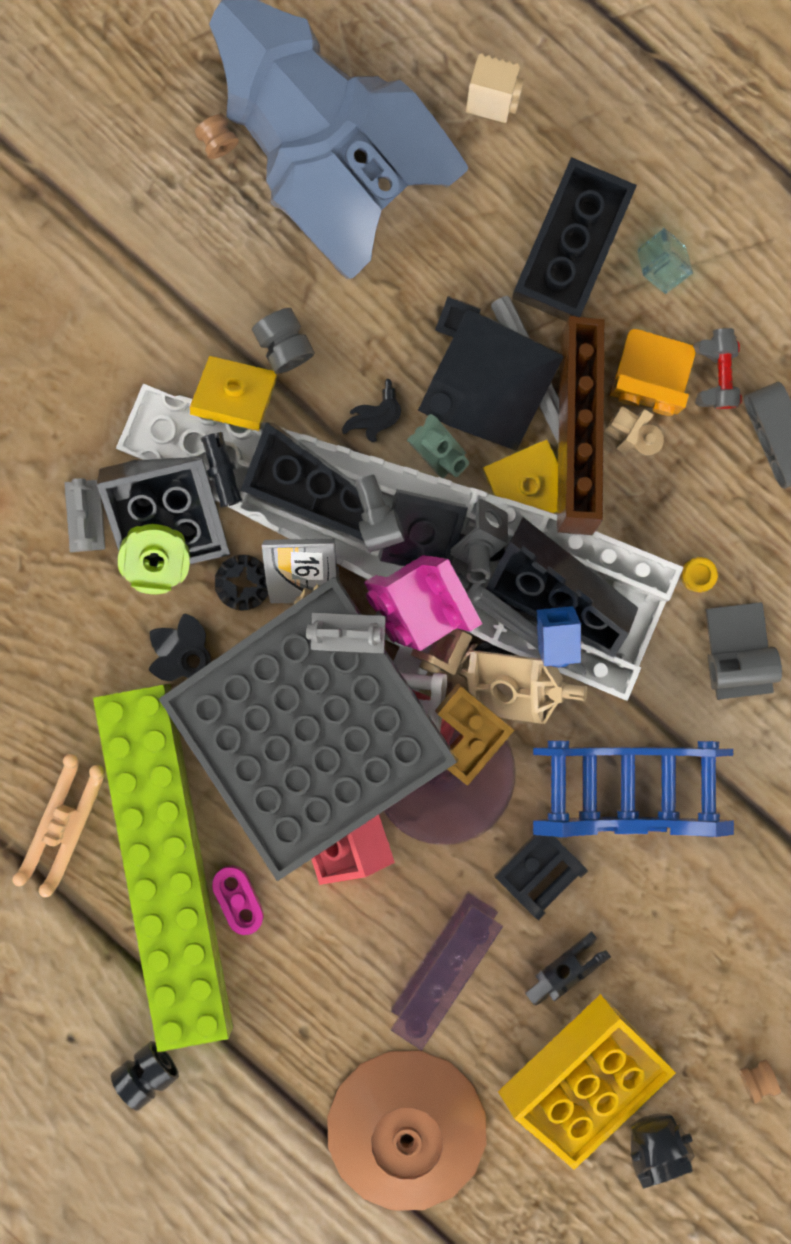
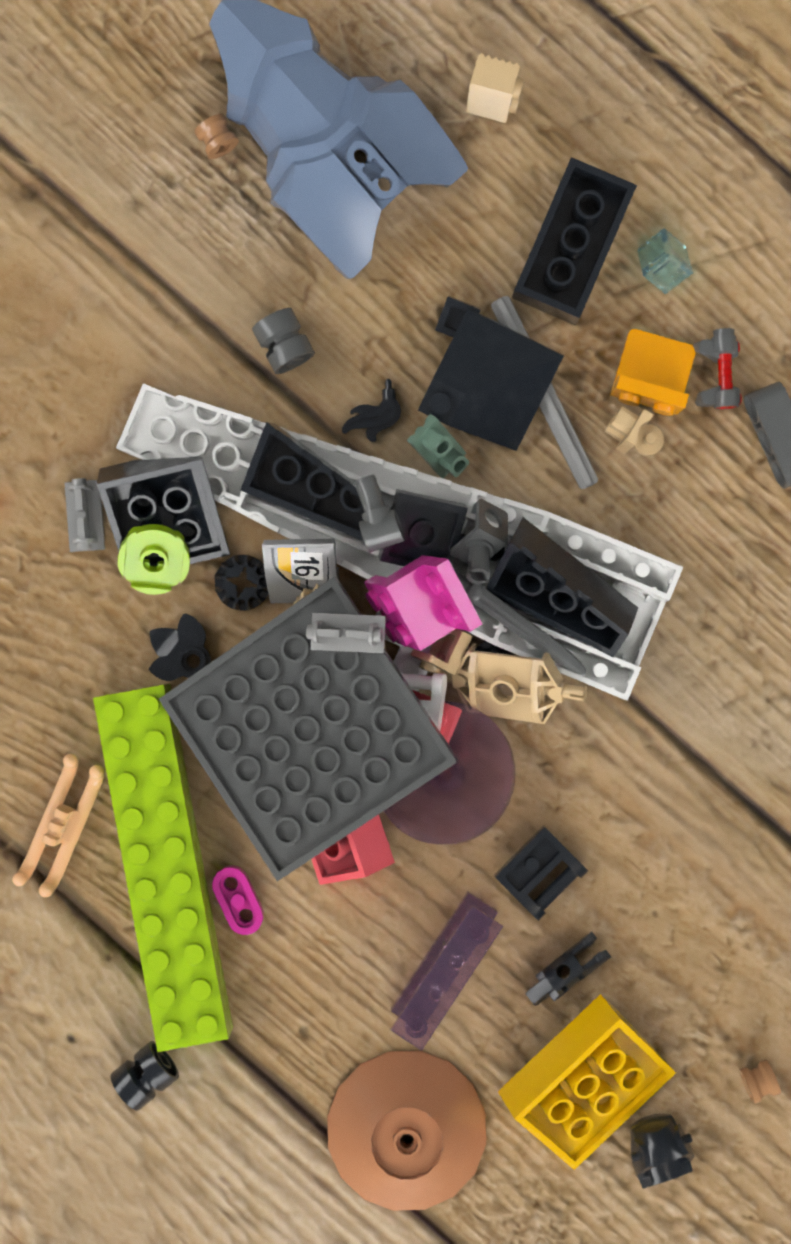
(221, 469): black pin -> none
(233, 393): yellow plate -> none
(479, 730): pearl gold plate -> none
(527, 477): yellow plate -> none
(559, 636): brick -> none
(581, 427): reddish brown brick -> none
(627, 819): blue fence -> none
(699, 574): yellow tile -> none
(740, 638): dark grey piece -> none

